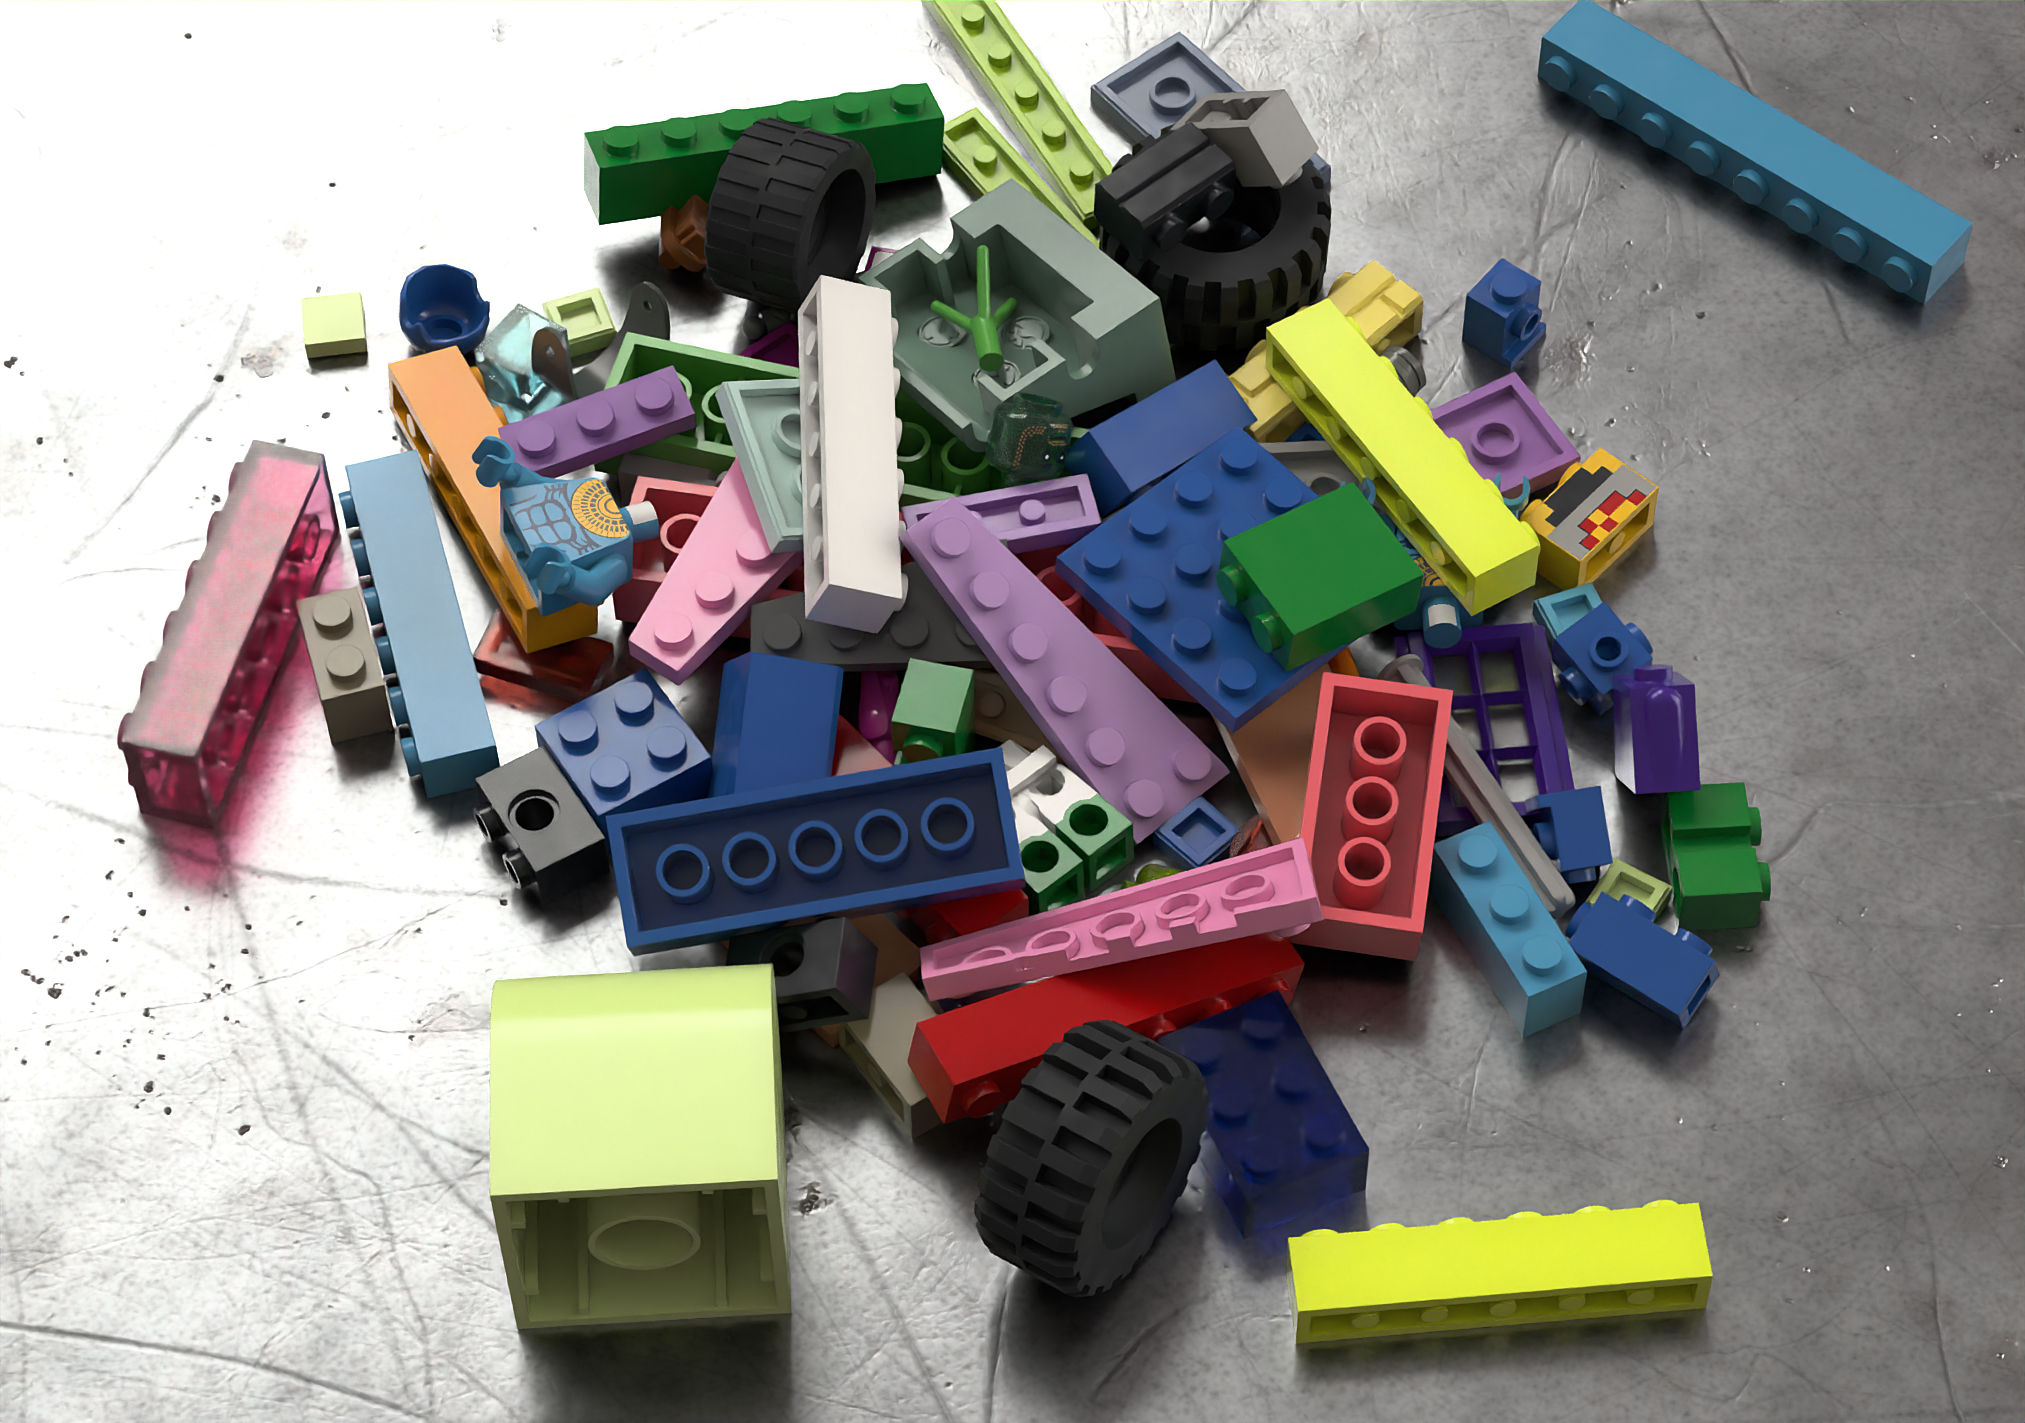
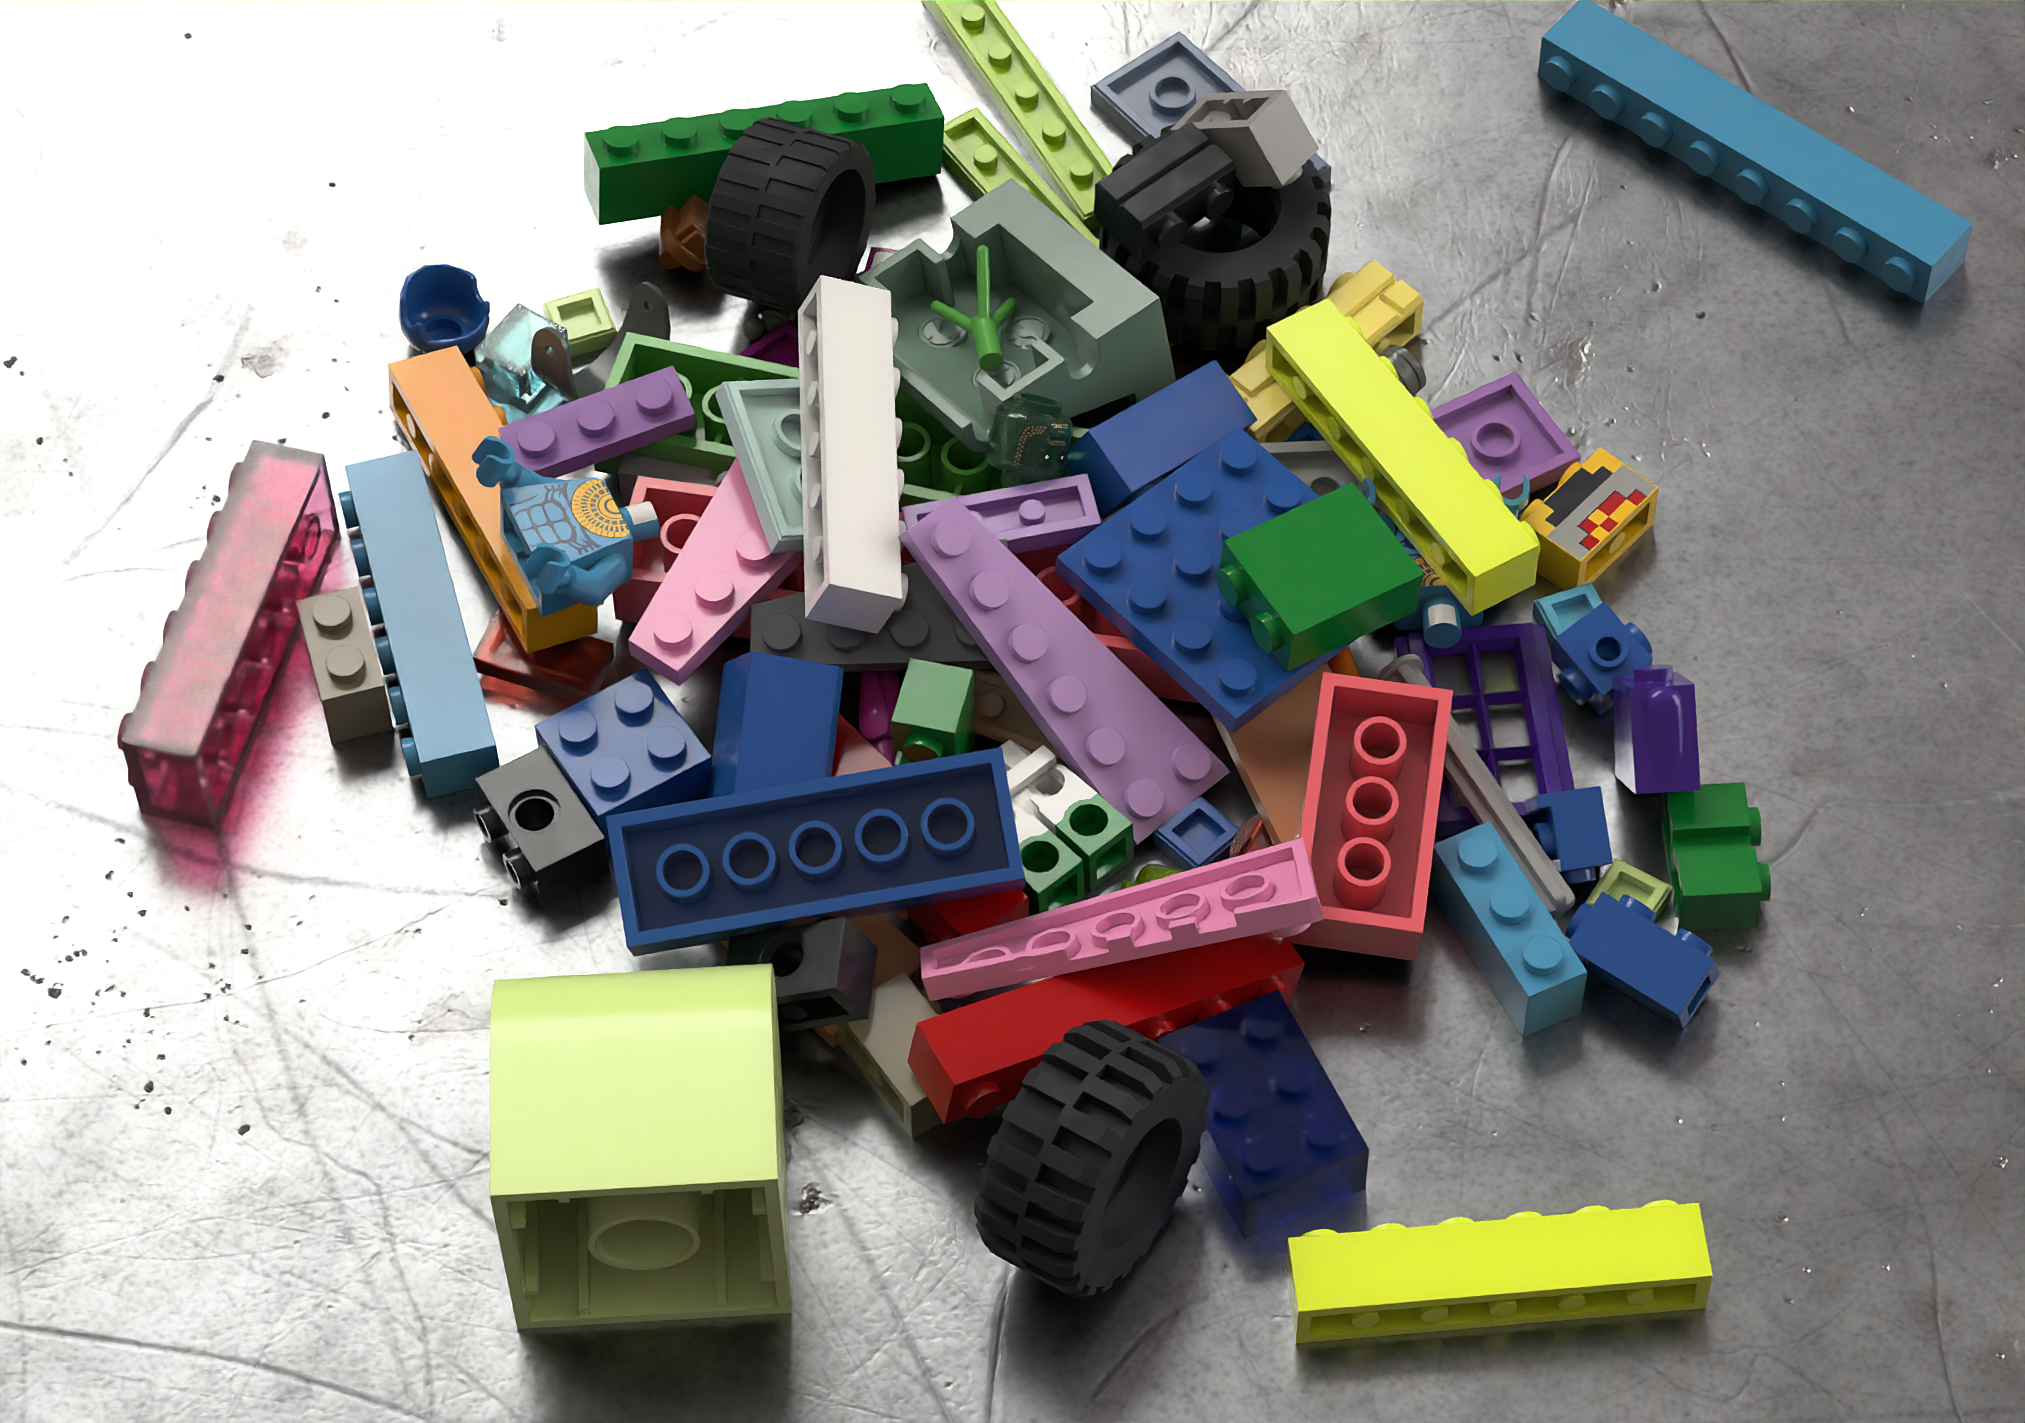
(334, 324): yellowish green tile -> none
(1503, 314): blue brick -> none

